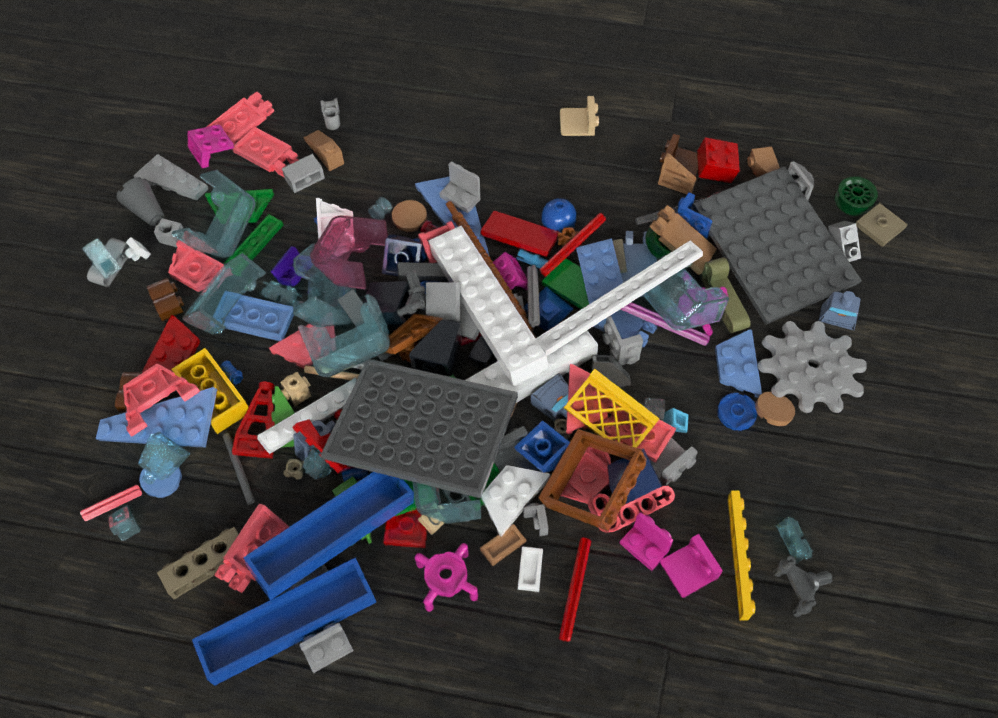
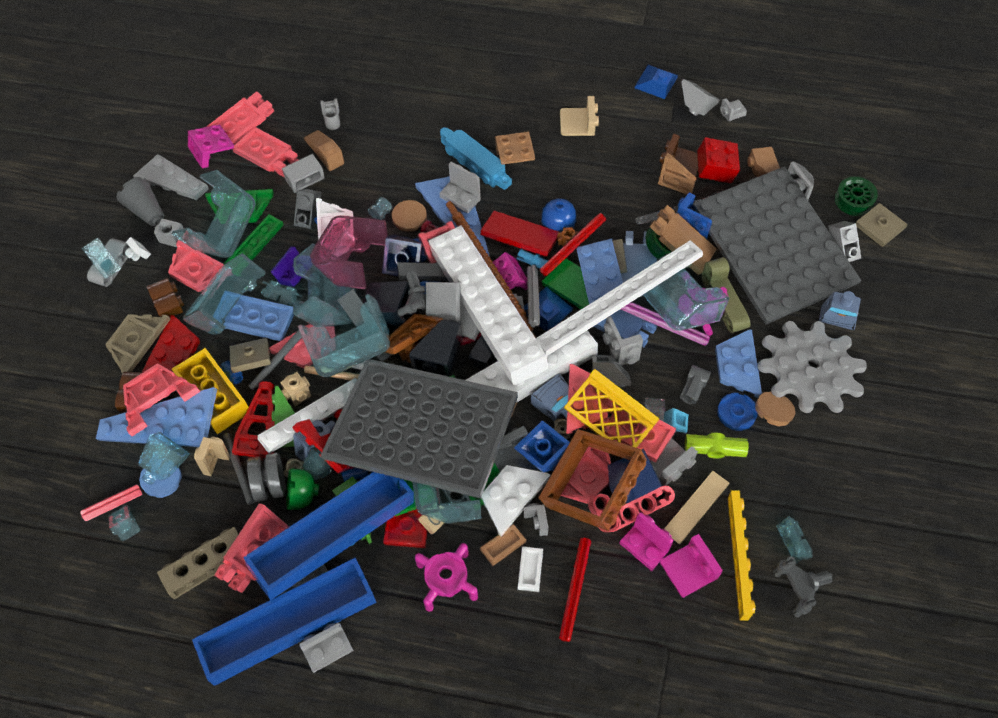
(134, 339): none -> dark tan wing
(208, 454): none -> tan bracket
(249, 355): none -> dark tan plate
(266, 477): none -> dark grey wheel
(275, 361): none -> dark grey bar
(300, 489): none -> green cylinder
(306, 207): none -> dark grey slope
(475, 157): none -> dark azure hinge
(514, 148): none -> medium nougat bracket
(656, 81): none -> blue slope
(695, 383): none -> dark grey piece
(696, 507): none -> tan tile
(697, 98): none -> light grey slope
(717, 445): none -> lime piece
(732, 110): none -> light grey bracket

